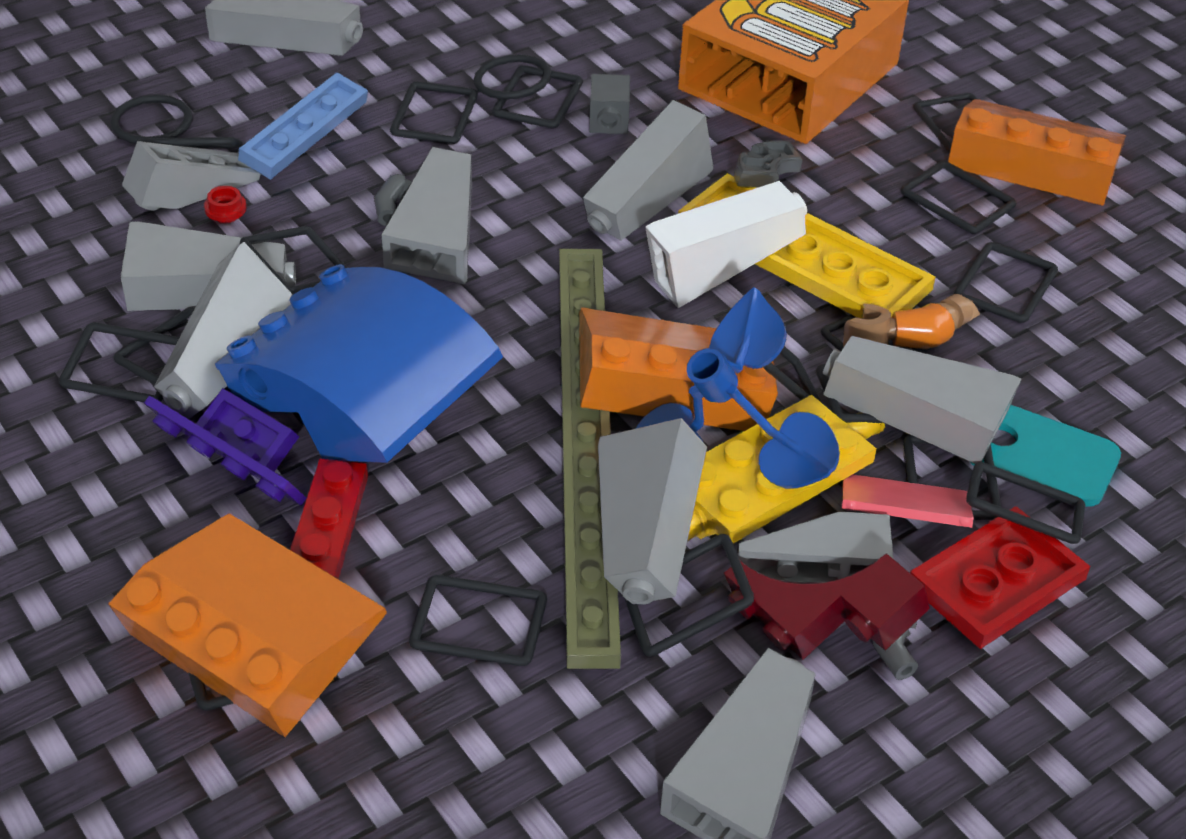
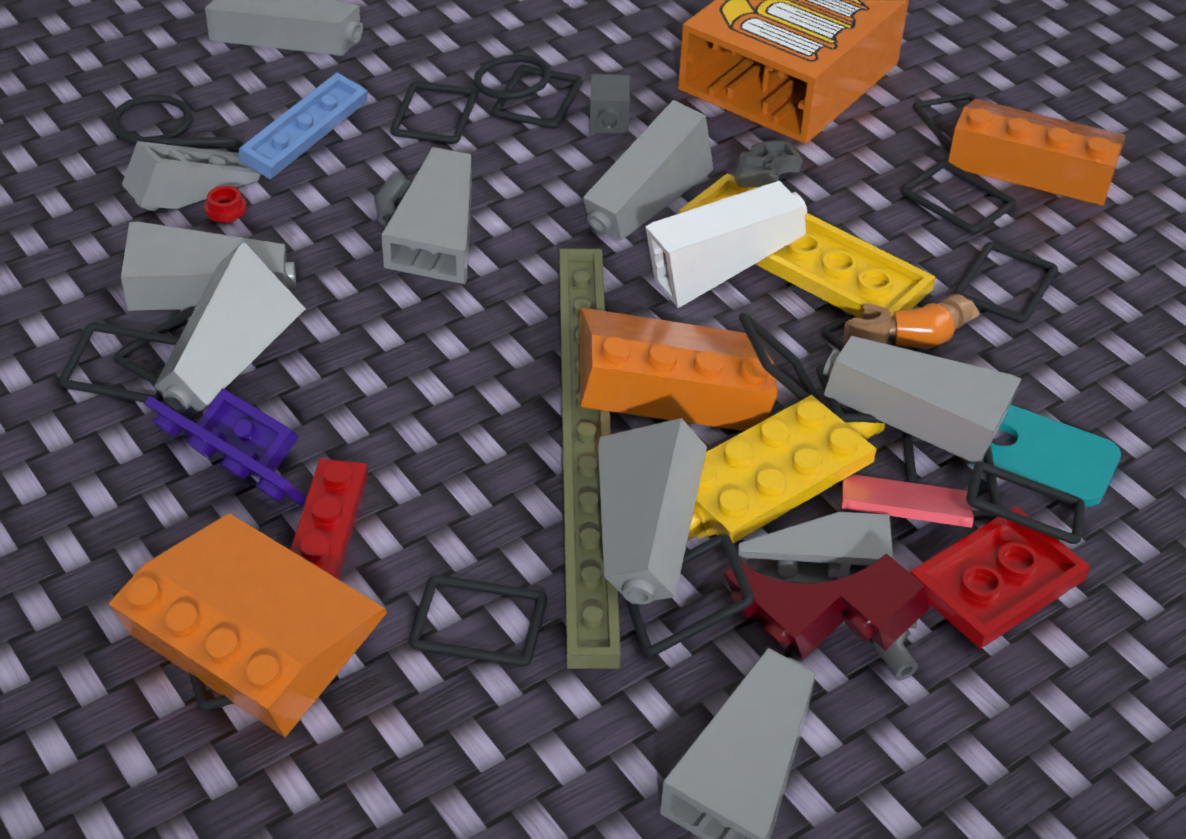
(281, 234): black piece -> none
(361, 360): blue slope -> none
(753, 337): blue plant -> none

